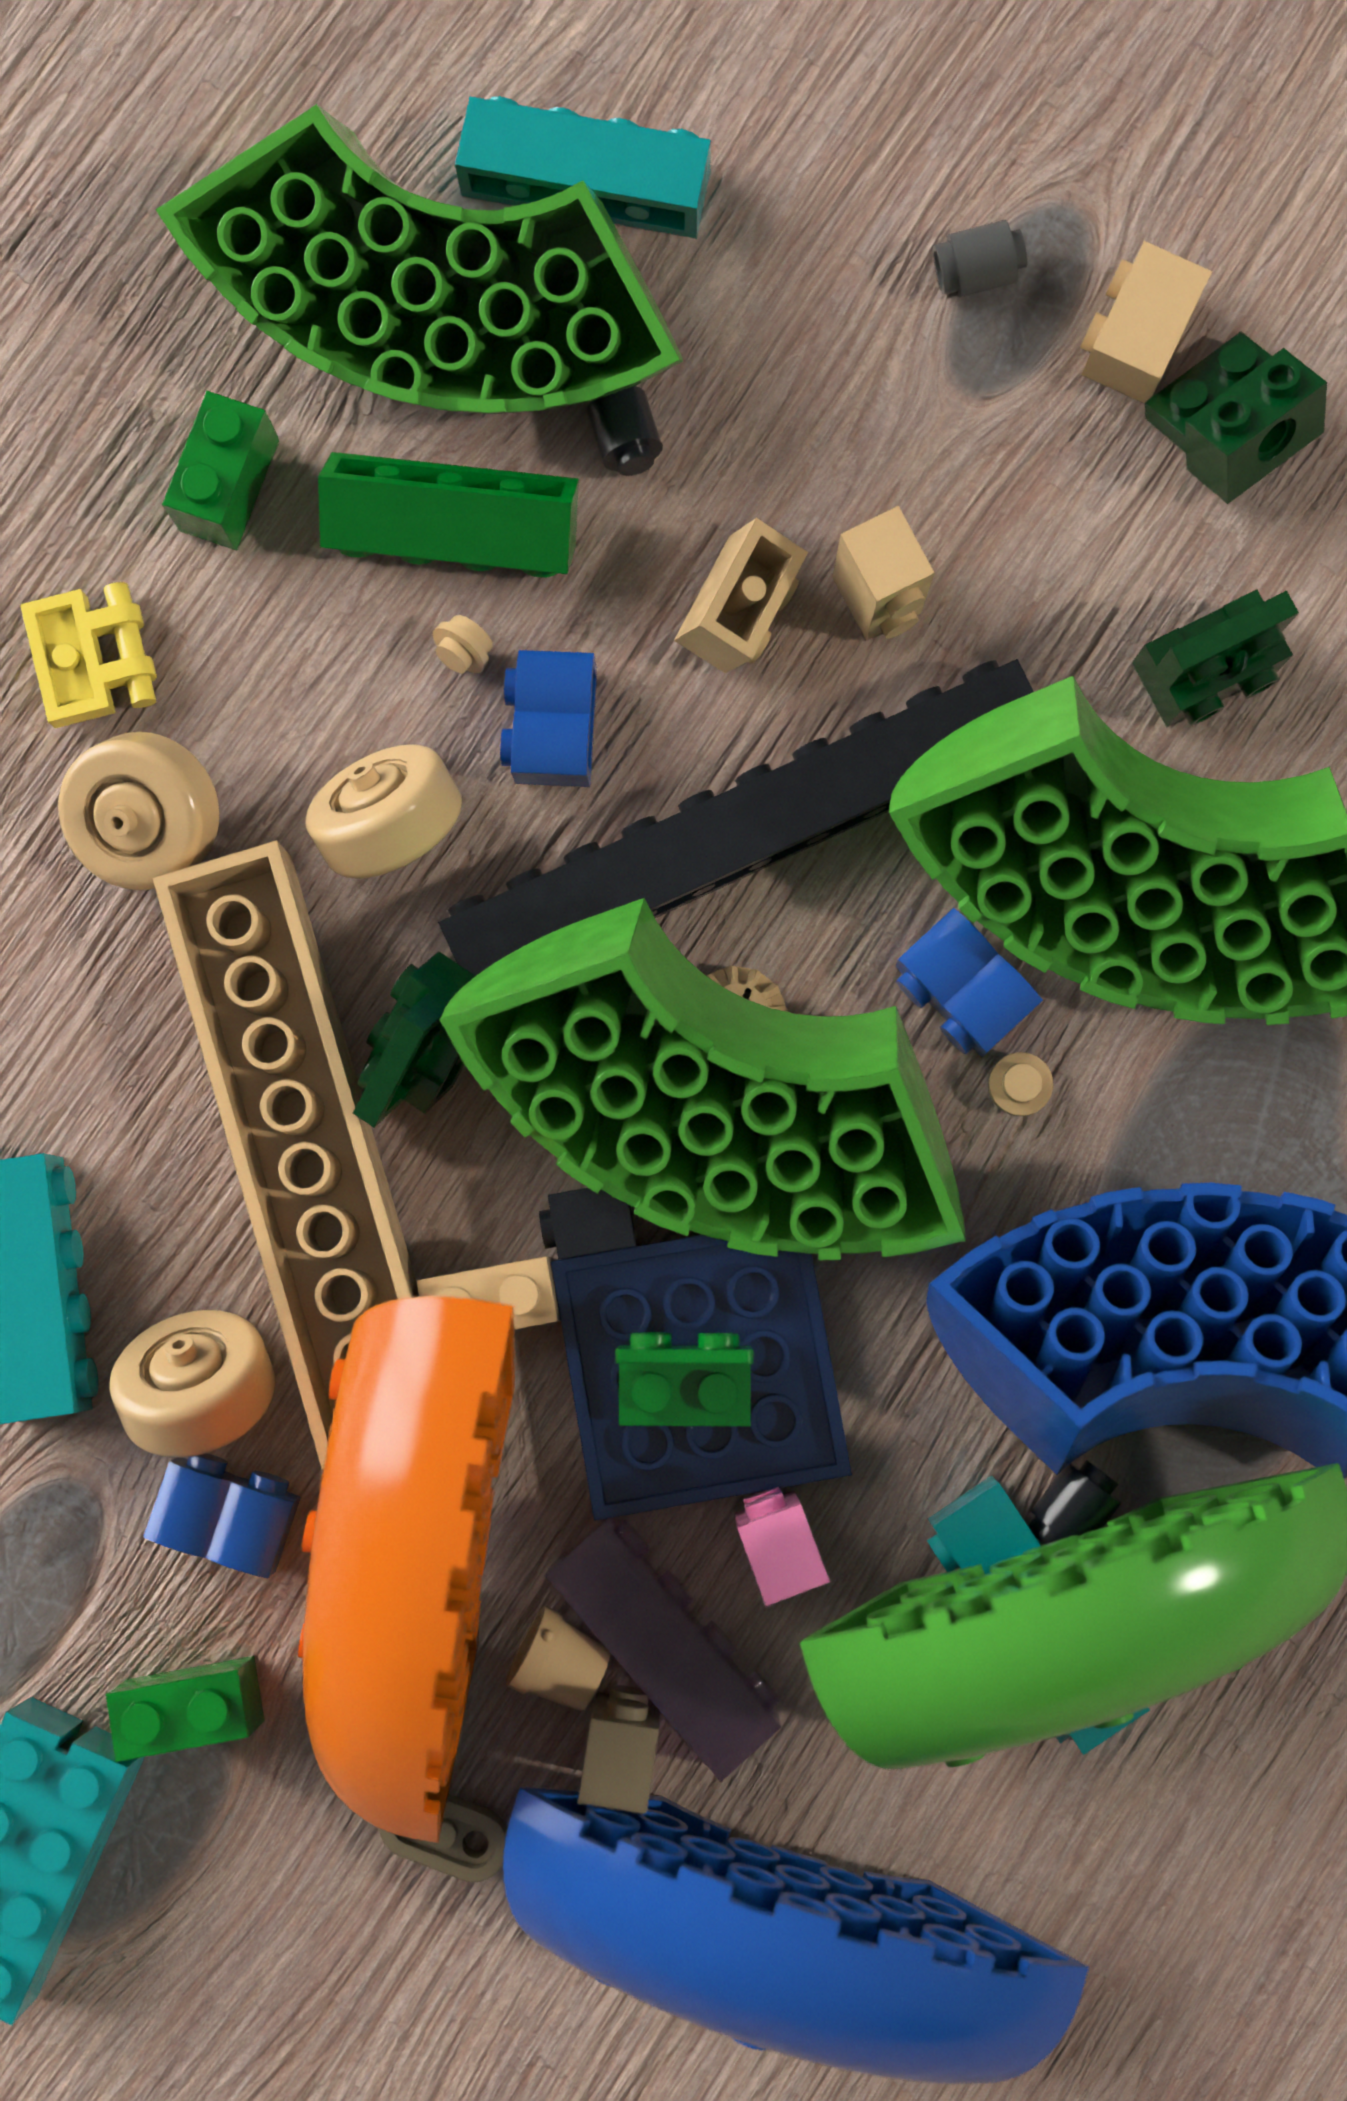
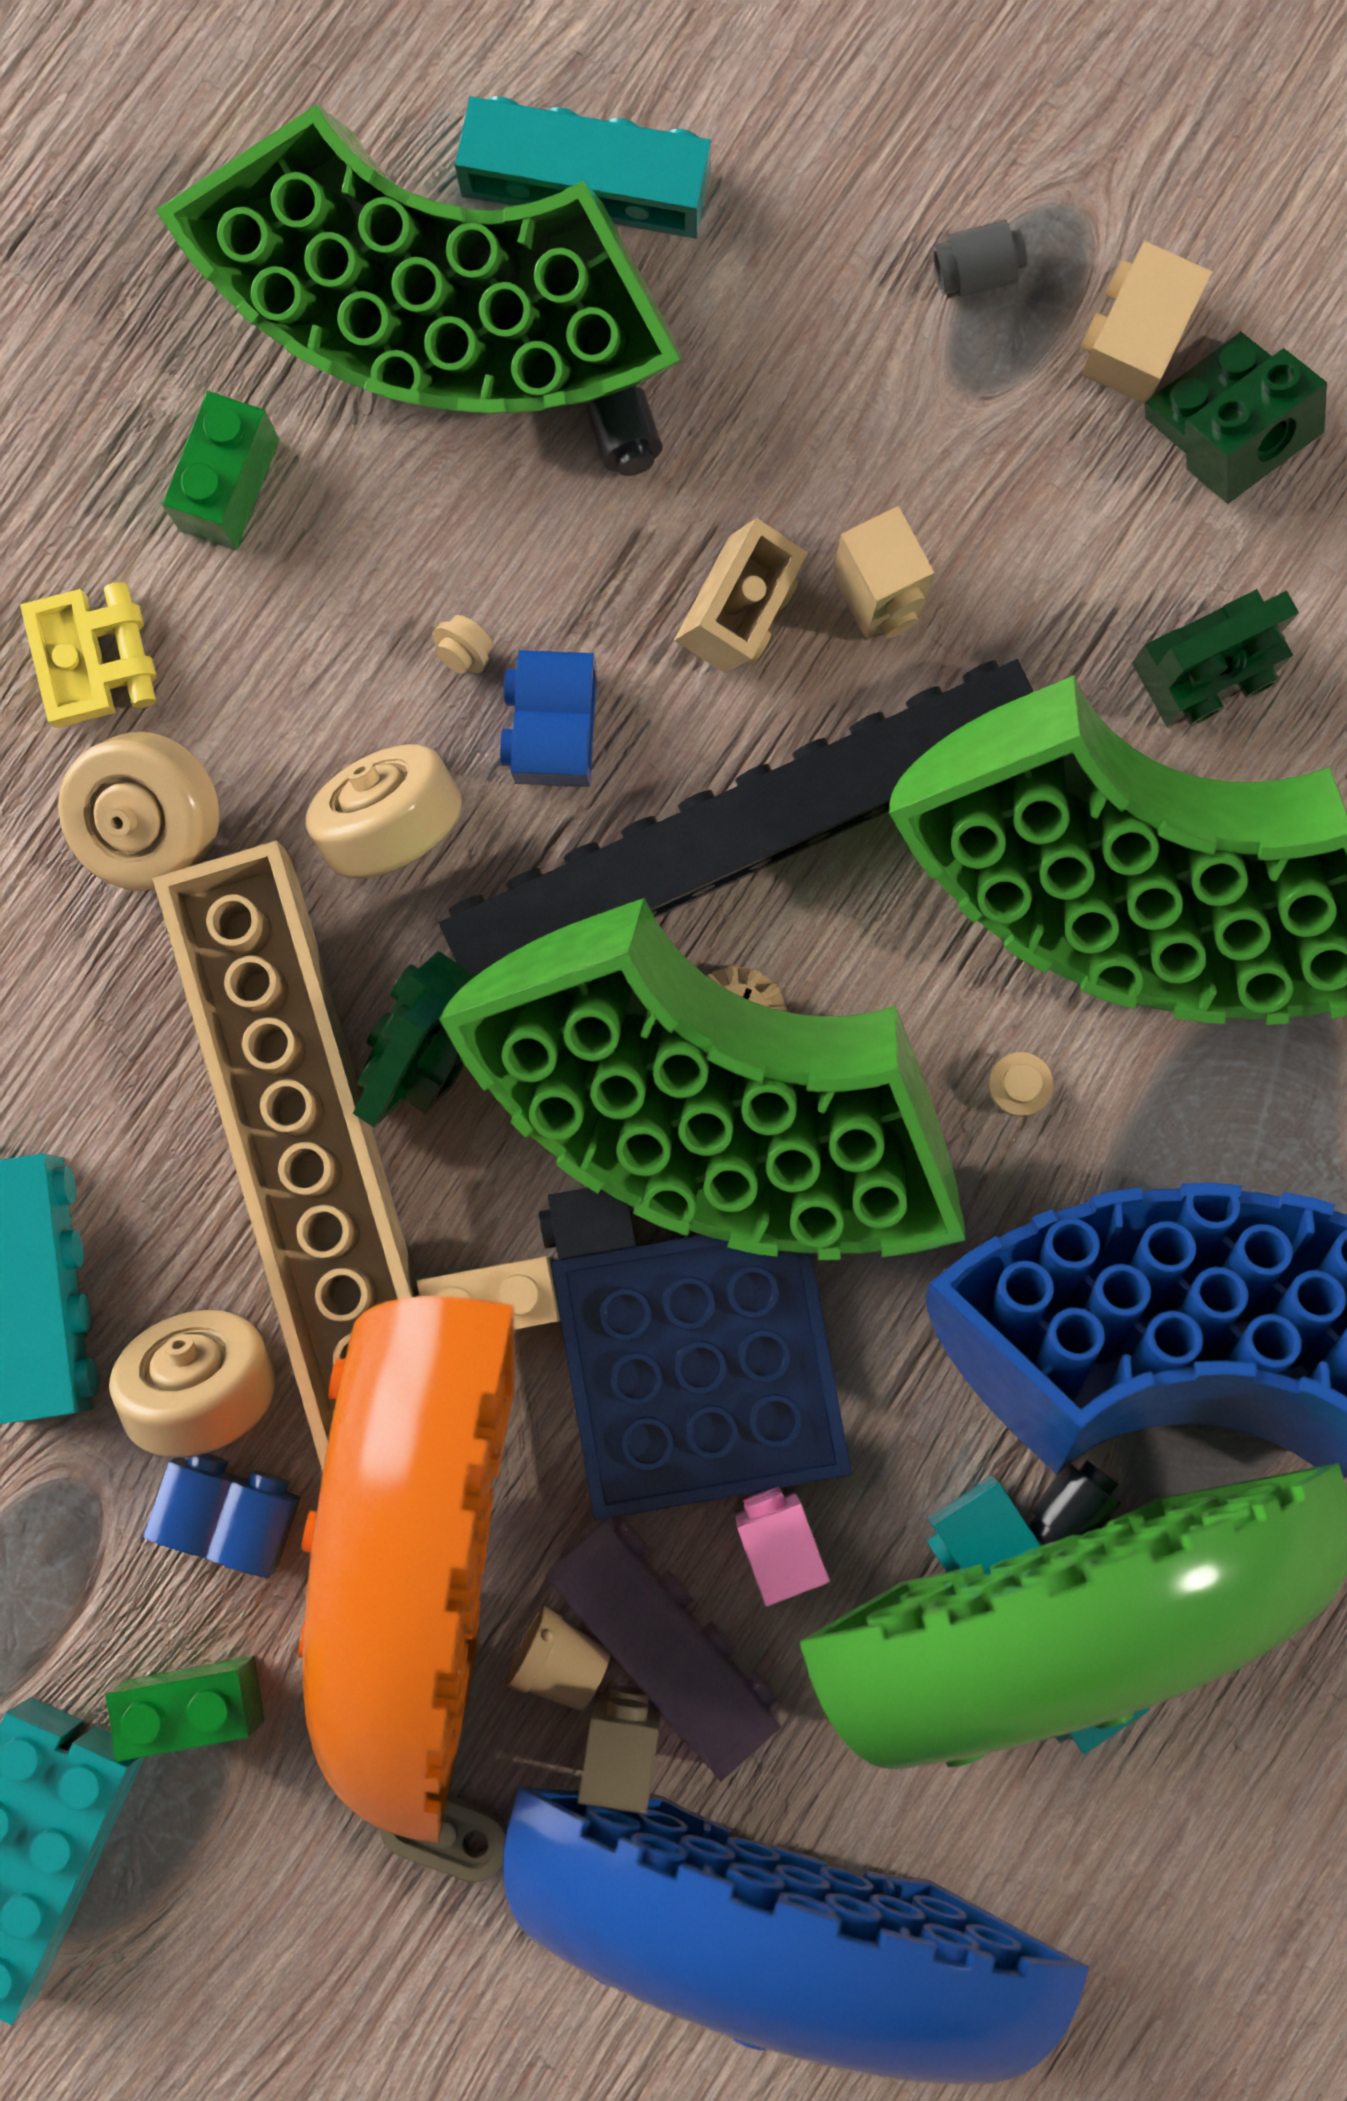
(448, 514): green brick -> none
(684, 1382): green bracket -> none
(966, 984): blue brick -> none

